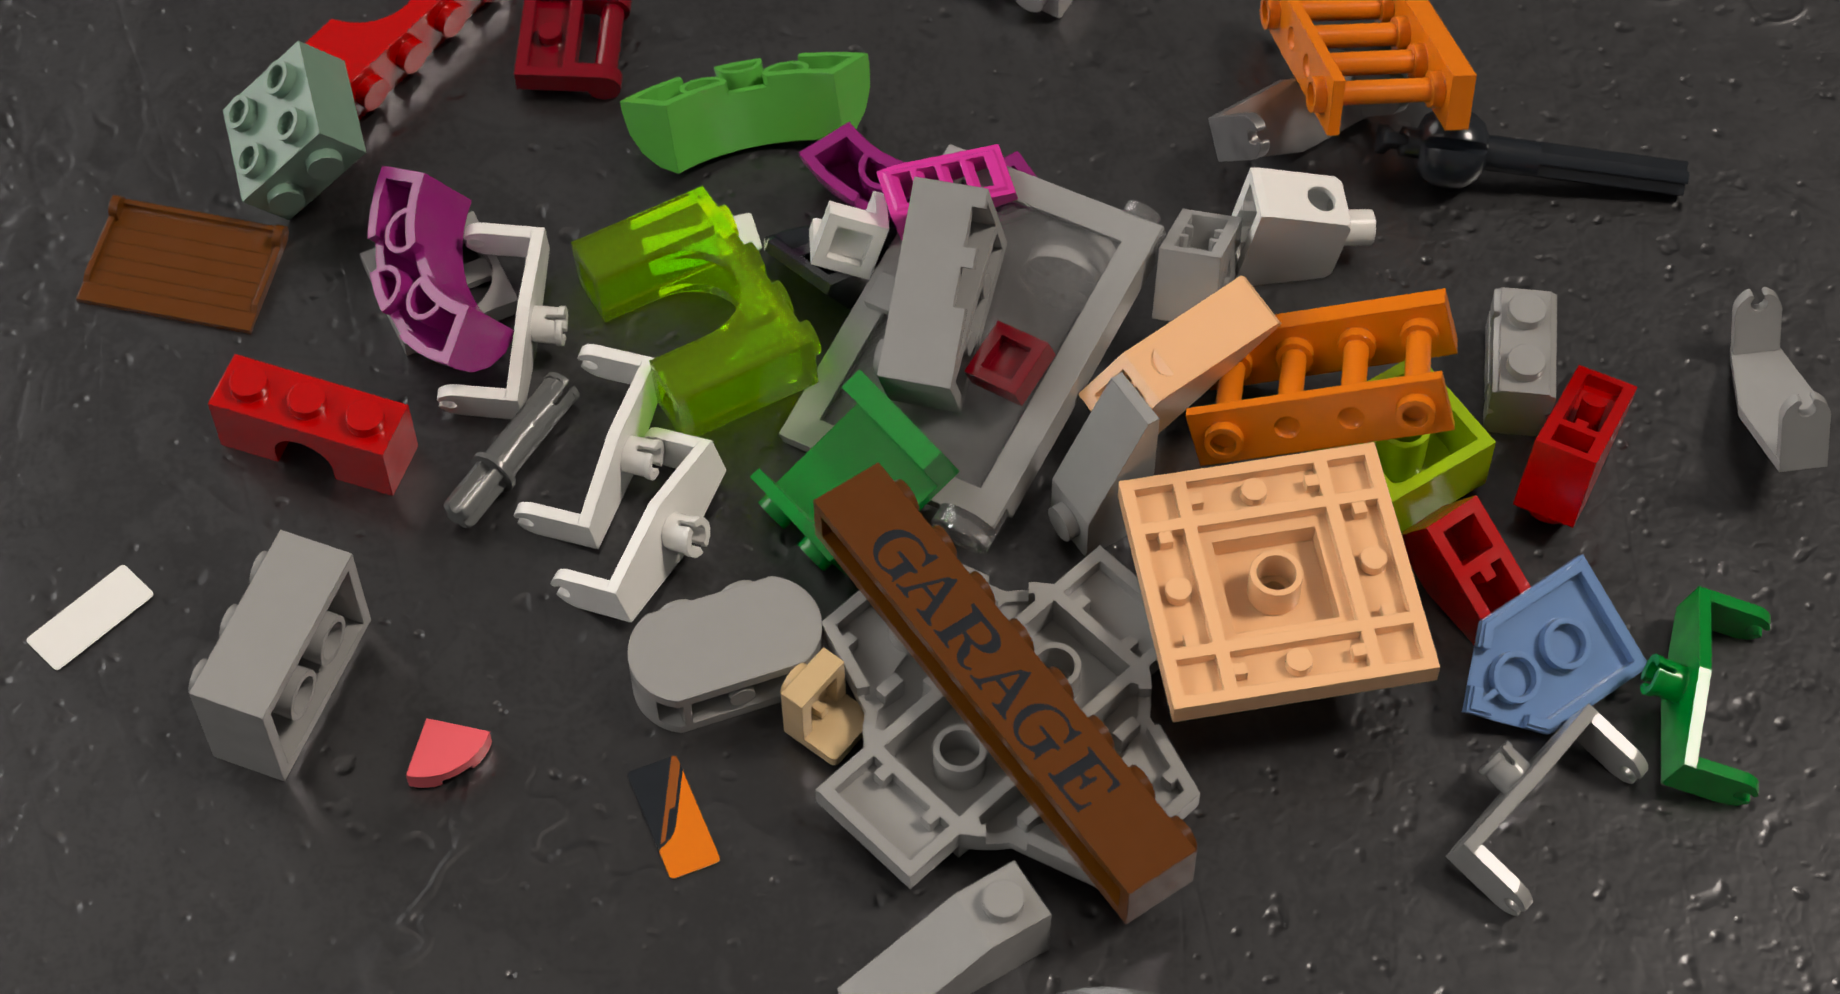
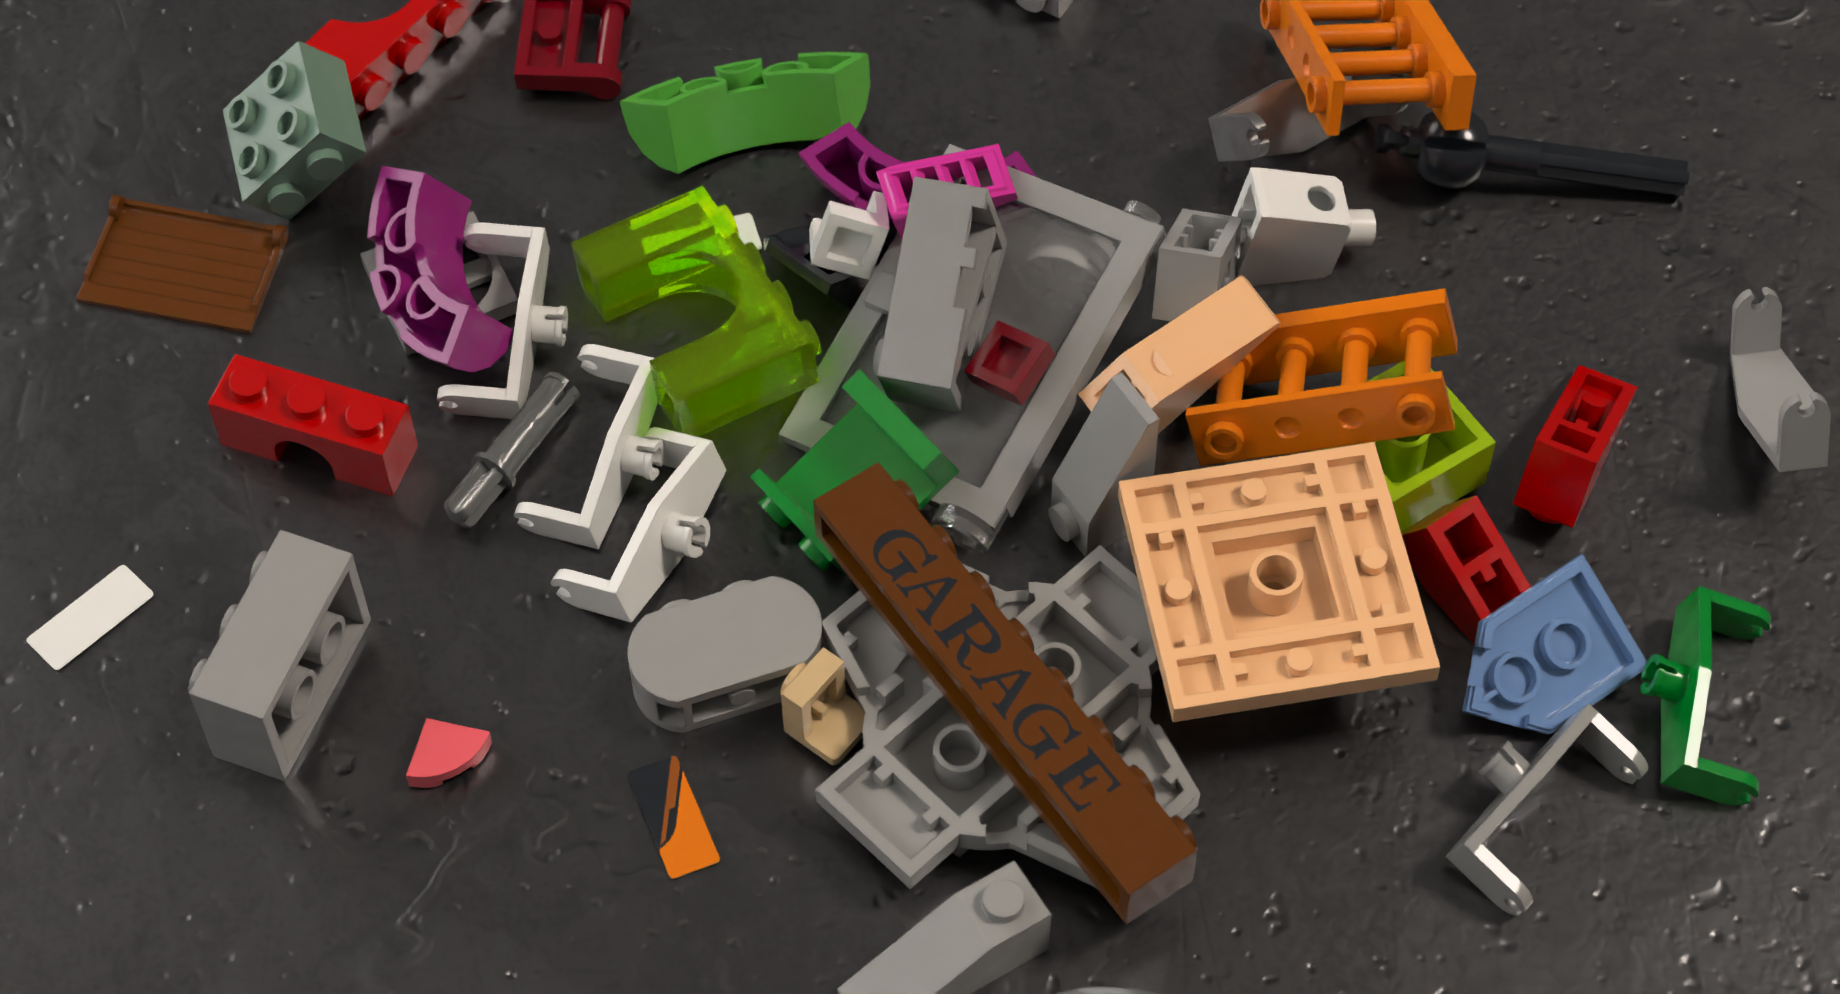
(1520, 361): light grey brick -> none

